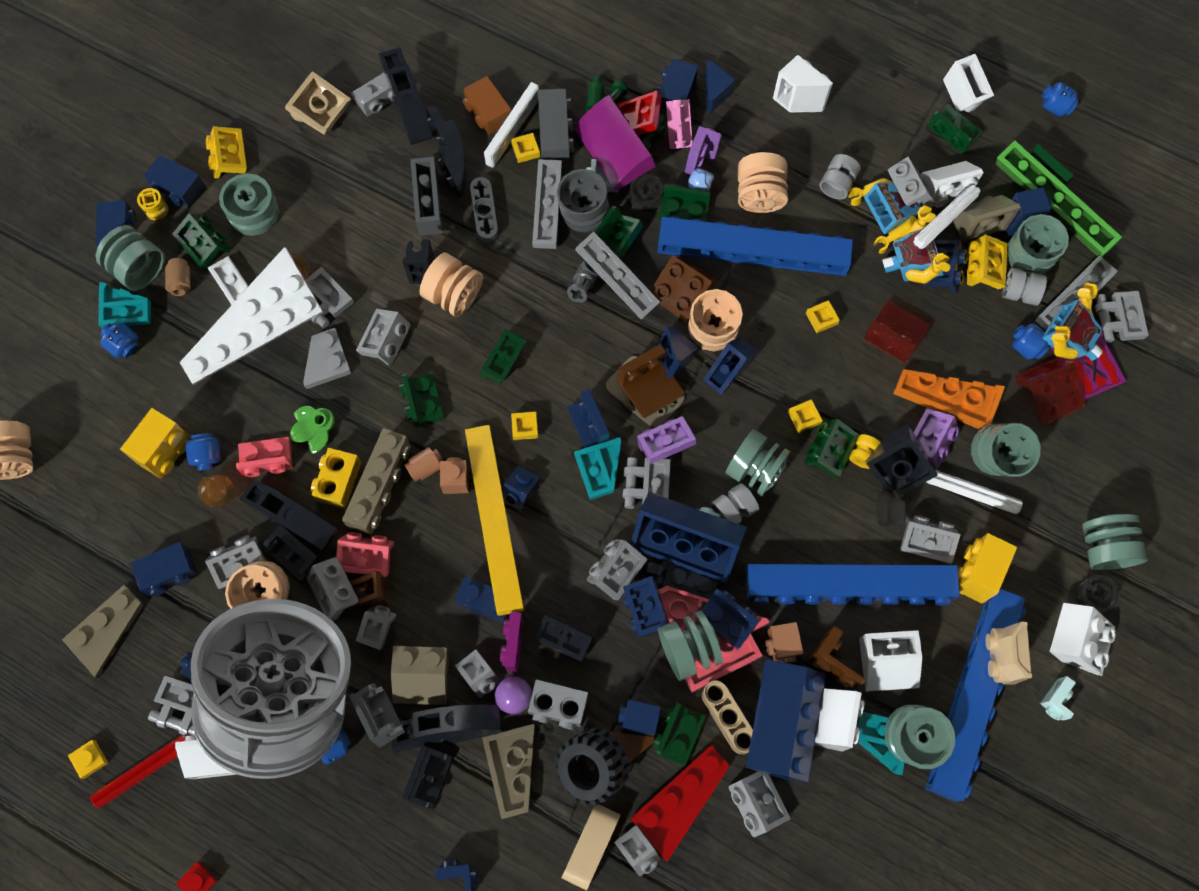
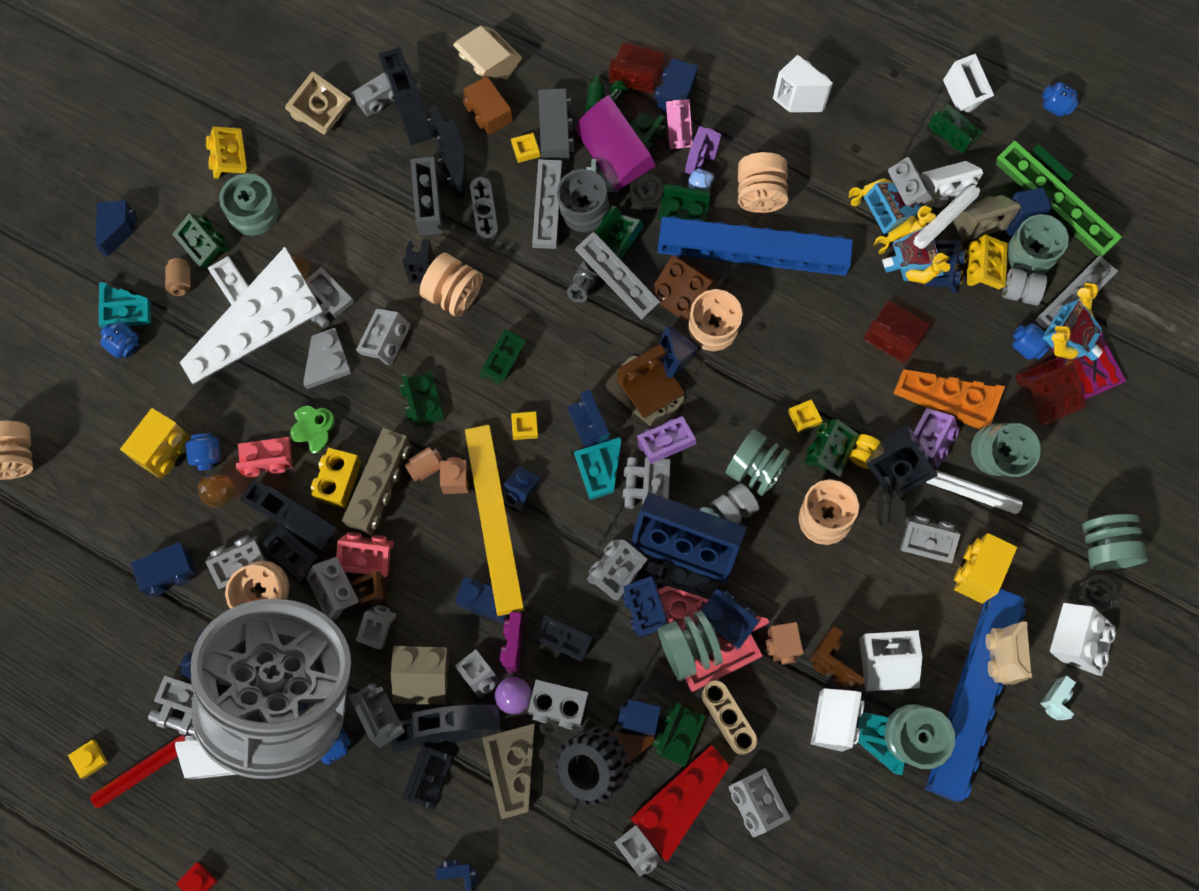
(101, 631): dark tan wing -> none
(130, 257): sand green wheel -> none
(152, 204): yellow wheel -> none
(174, 181): dark blue brick -> none
(488, 53): none -> tan slope
(511, 125): white tile -> none
(591, 846): tan beam -> none
(636, 67): none -> clear red bracket
(642, 112): red wing -> none
(718, 85): dark blue slope -> none
(730, 365): dark blue slope -> none
(786, 721): dark blue slope -> none
(822, 316): yellow plate -> none
(833, 499): none -> light nougat wheel
(840, 176): light grey wheel -> none
(852, 583): blue brick -> none
(1128, 314): light grey plate -> none

